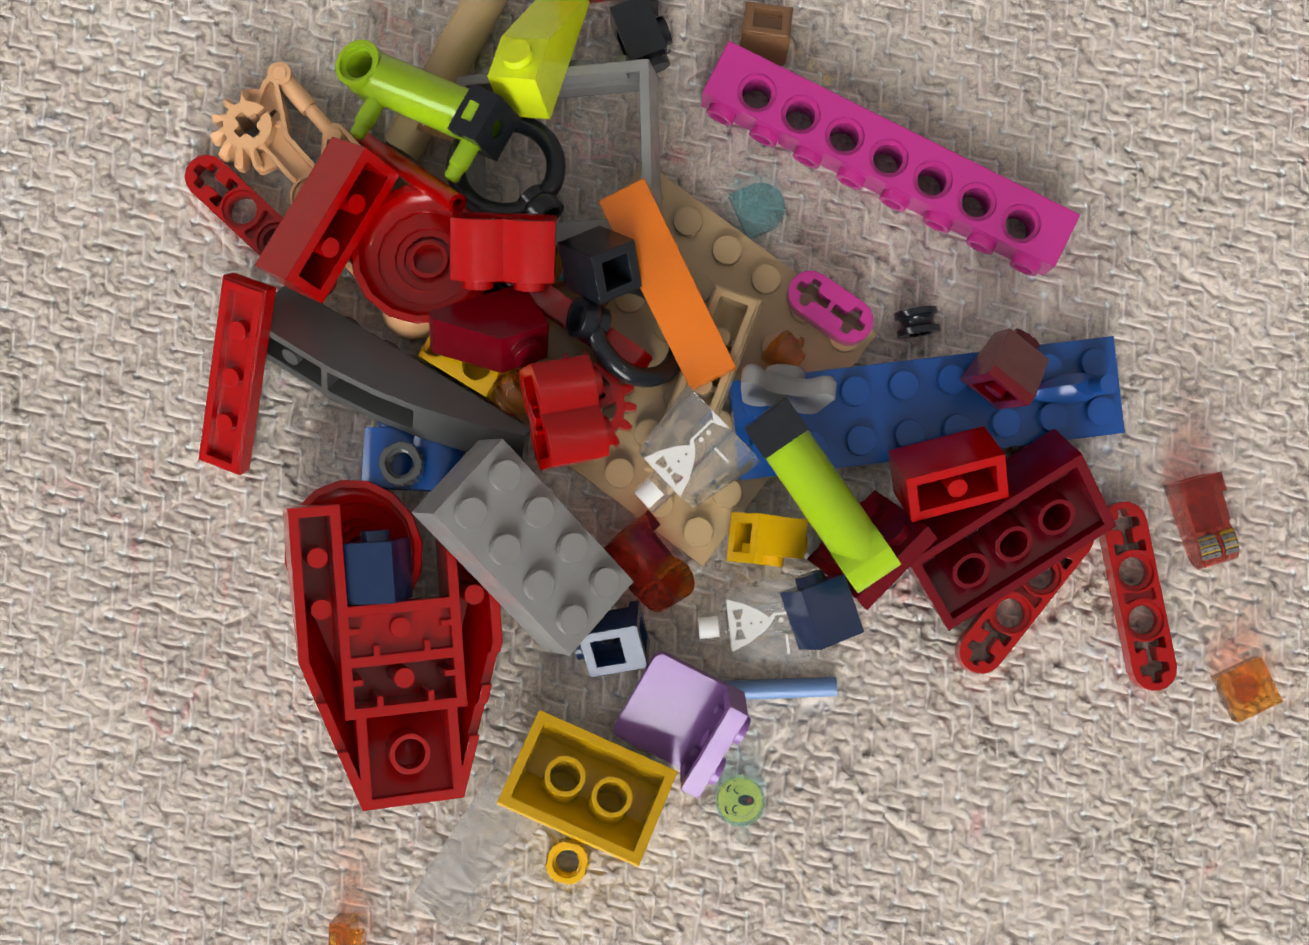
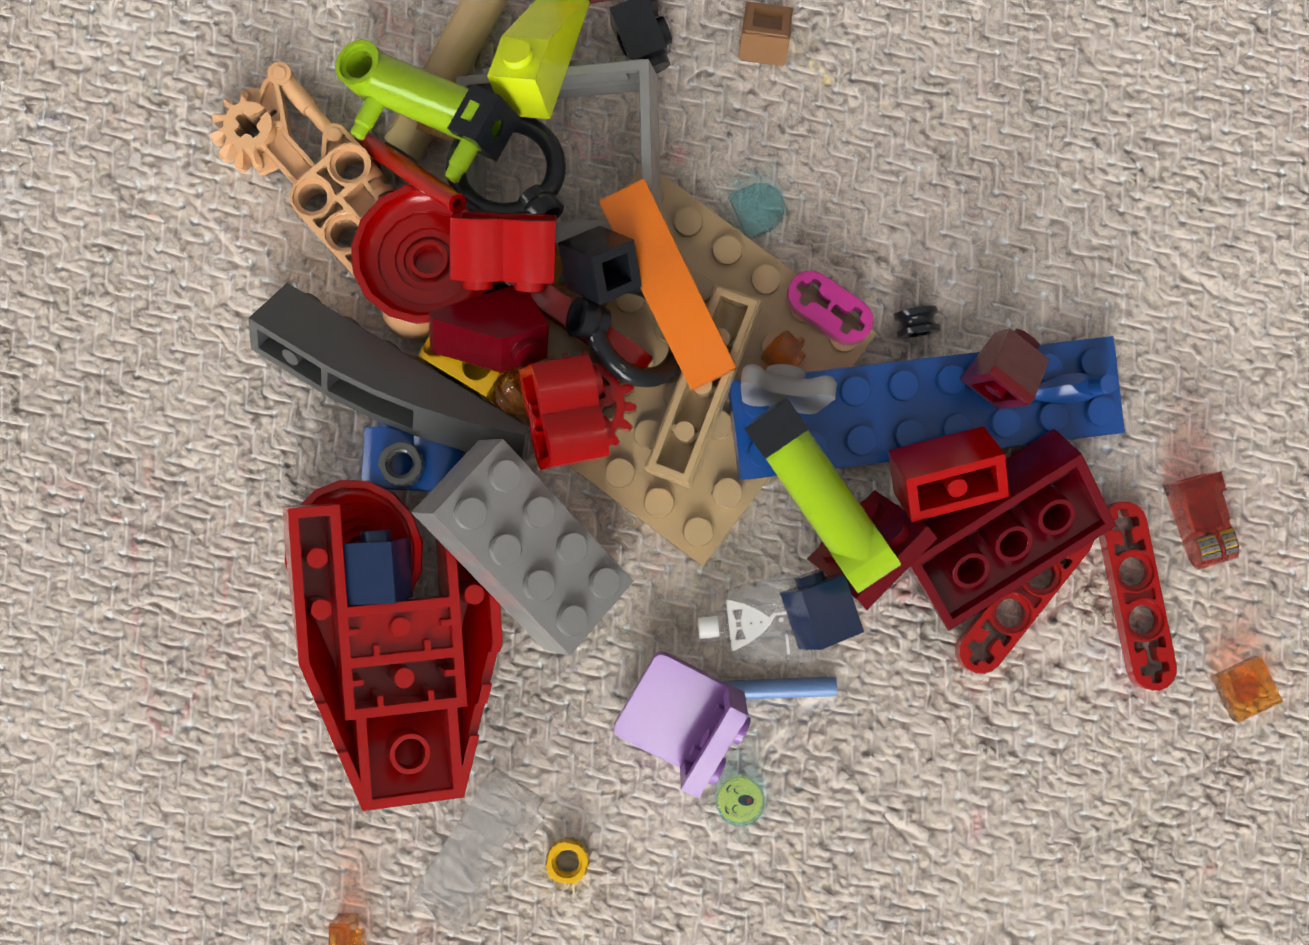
(236, 372): red tile -> none
(252, 233): red beam -> none
(327, 219): red brick -> none
(588, 788): yellow slope -> none
(616, 642): dark blue brick -> none
(650, 564): clear red leg -> none
(691, 454): clear torso -> none
(766, 538): yellow brick -> none
(1045, 221): dark pink brick -> none

